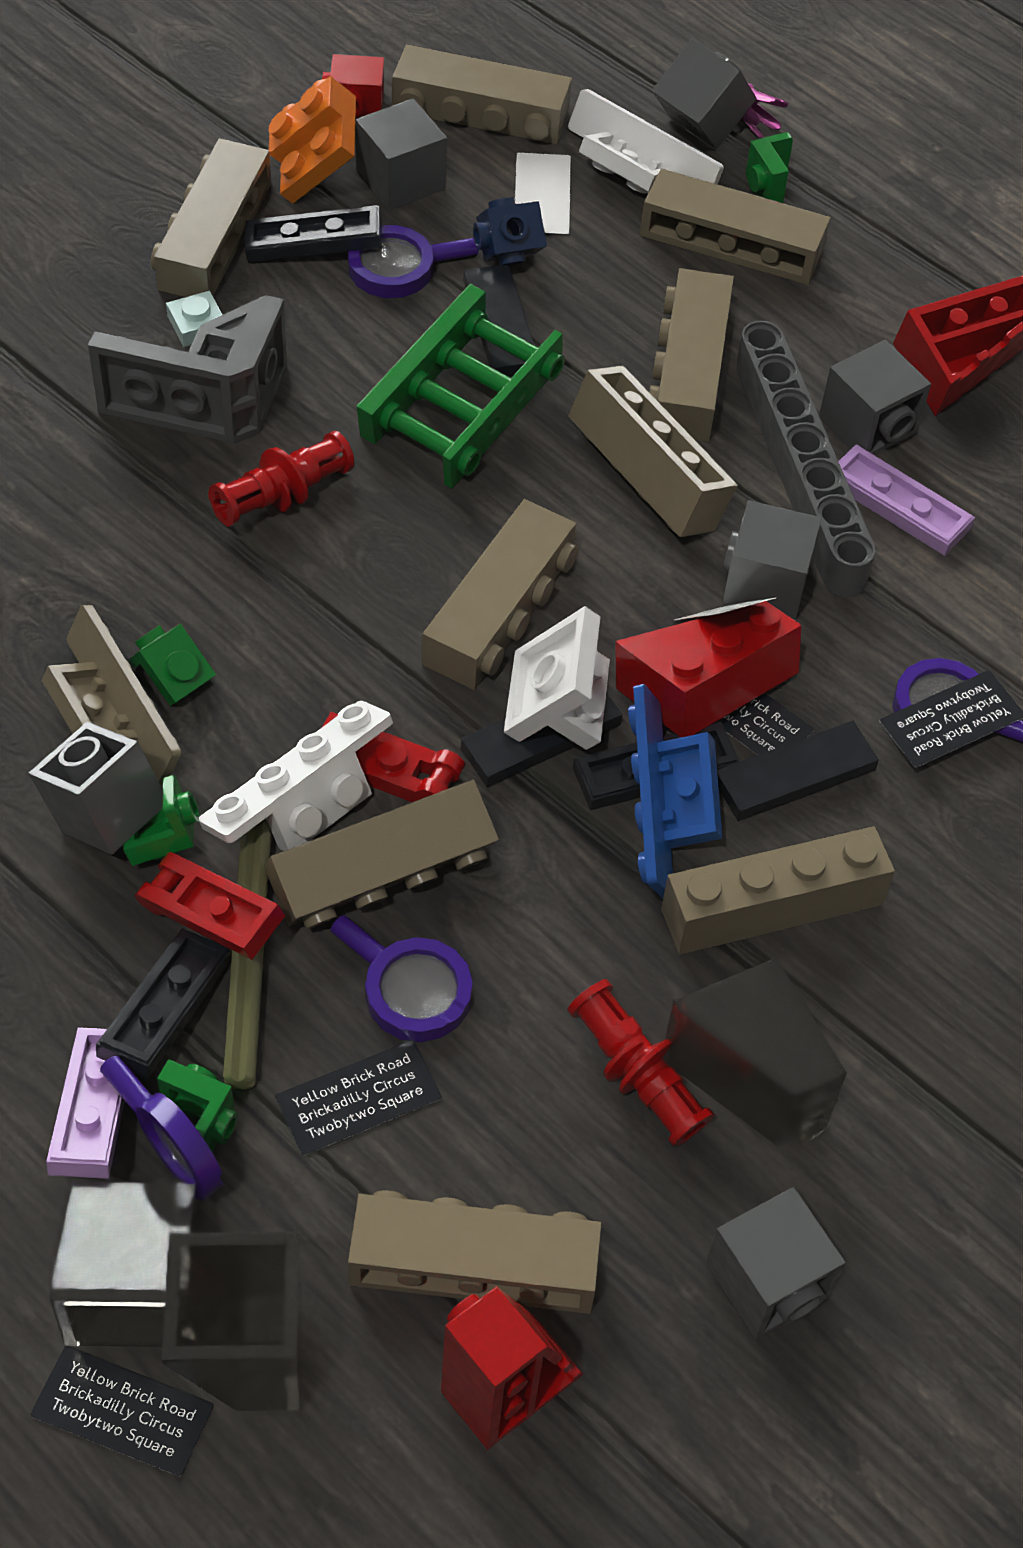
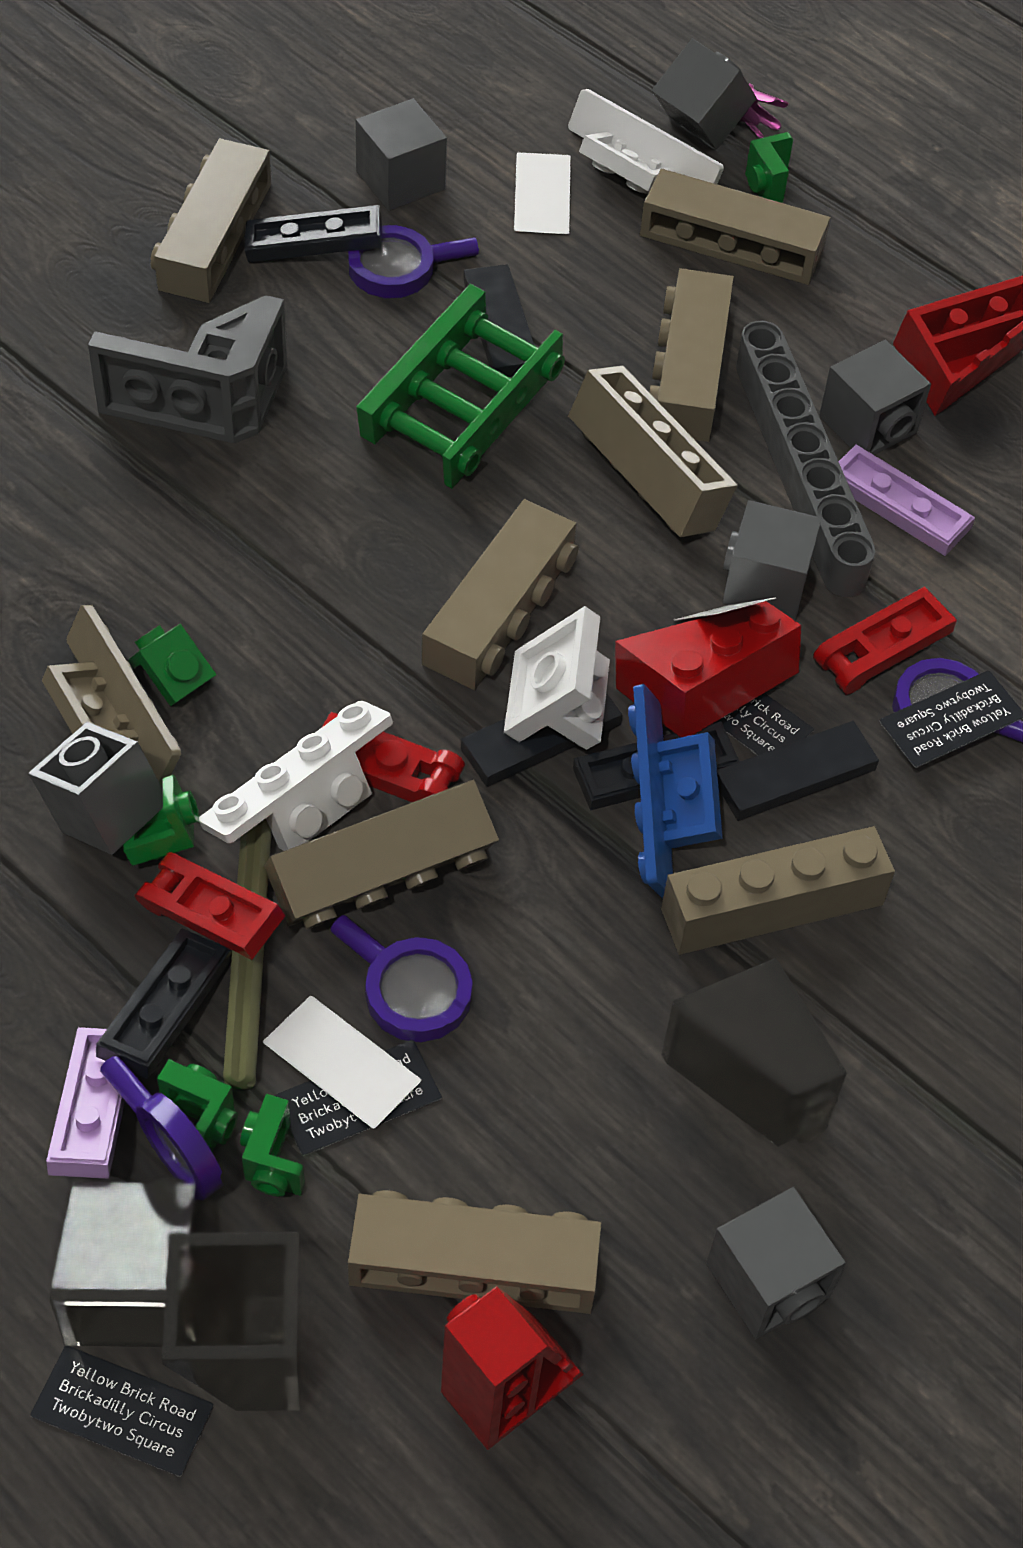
(190, 313): light aqua plate -> none
(263, 1139): none -> green bracket
(281, 478): red piece -> none
(313, 137): orange plate -> none
(342, 1061): none -> white sticker
(363, 78): brick -> none
(483, 93): dark tan brick -> none
(509, 231): dark blue brick -> none
(639, 1063): red piece -> none
(885, 639): none -> red plate

